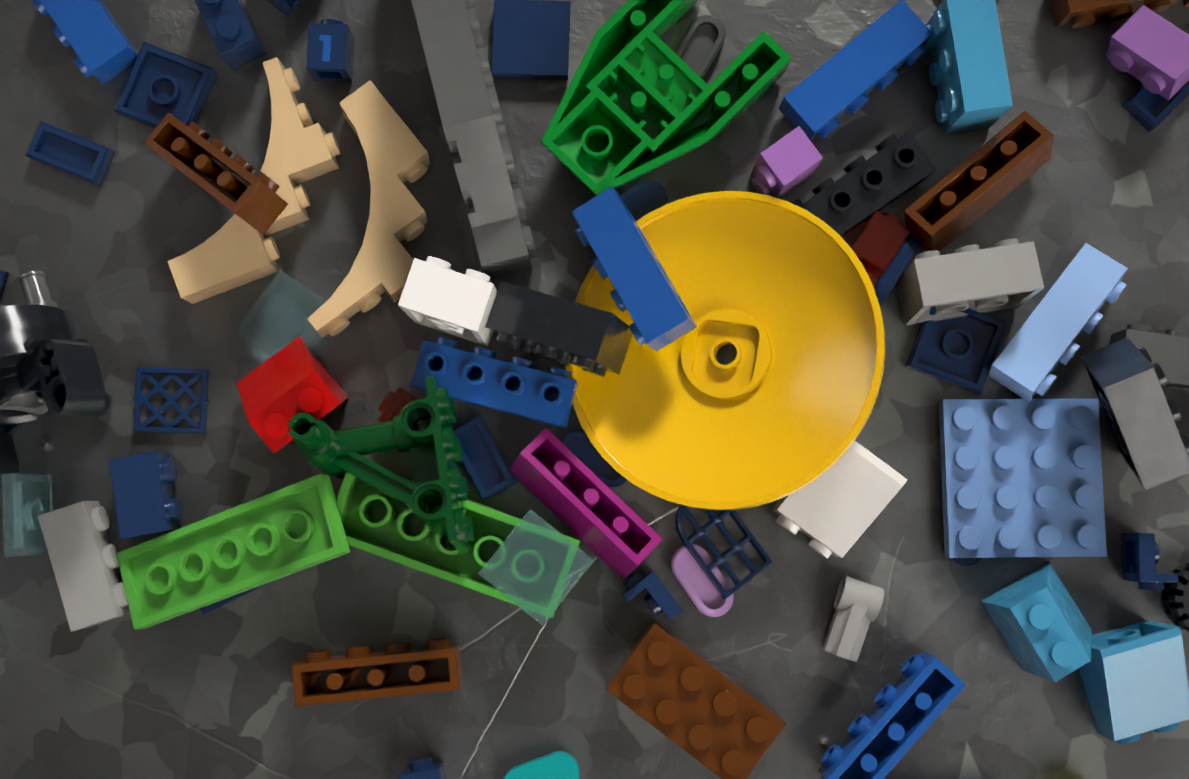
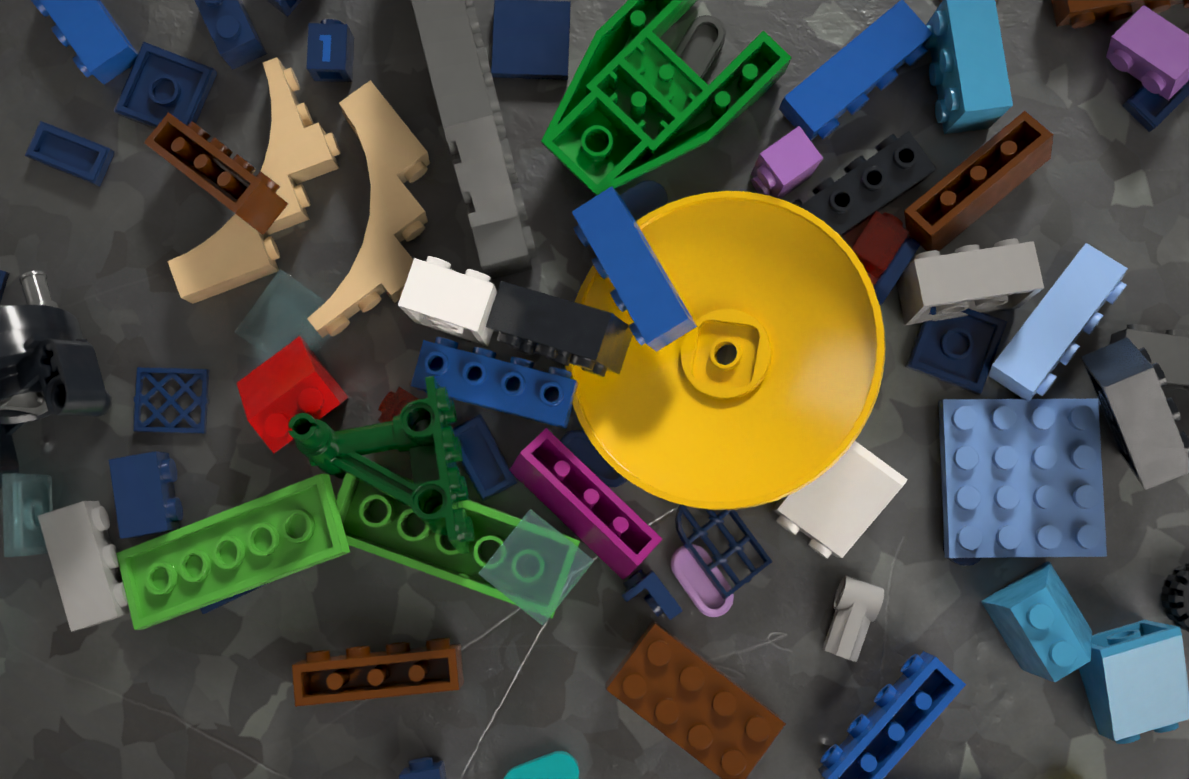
(1139, 559): dark blue bracket -> none

